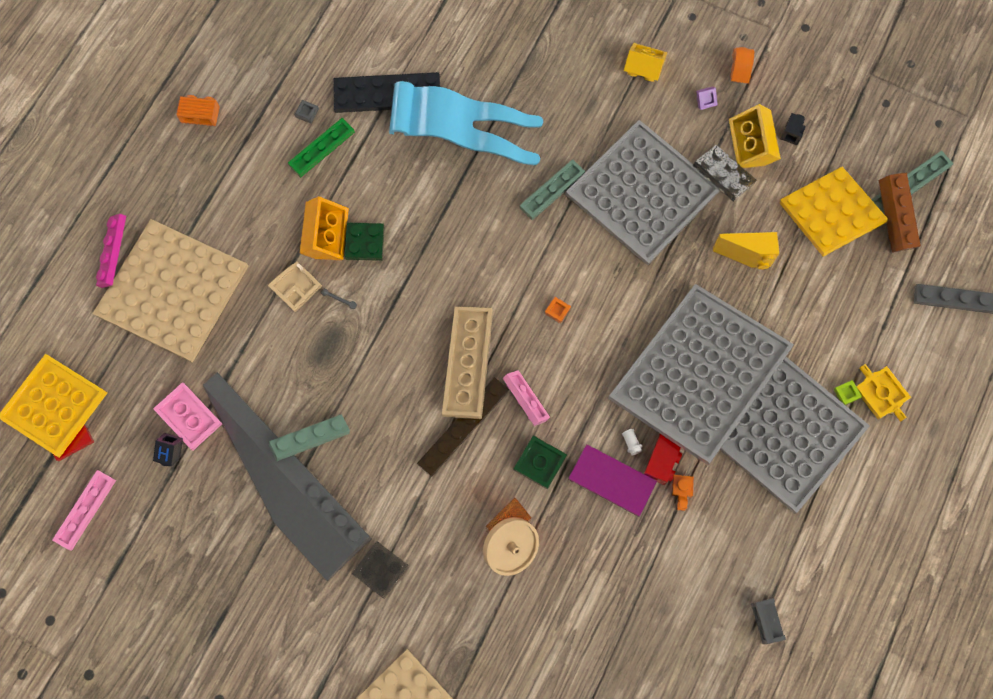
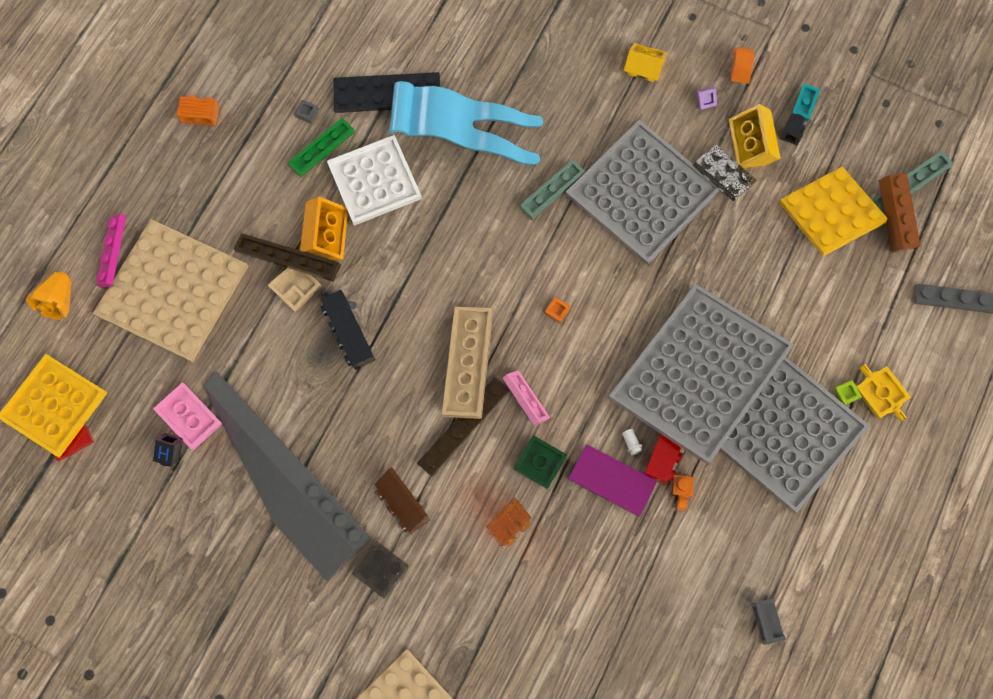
(52, 296): none -> light orange cone
(84, 510): bright pink plate -> none
(287, 257): none -> dark brown plate
(309, 437): sand green plate -> none
(348, 330): none -> black brick
(364, 241): dark green plate -> none
(374, 180): none -> white plate
(401, 502): none -> reddish brown slope
(510, 546): tan piece -> none
(749, 248): yellow slope -> none
(806, 101): none -> teal plate

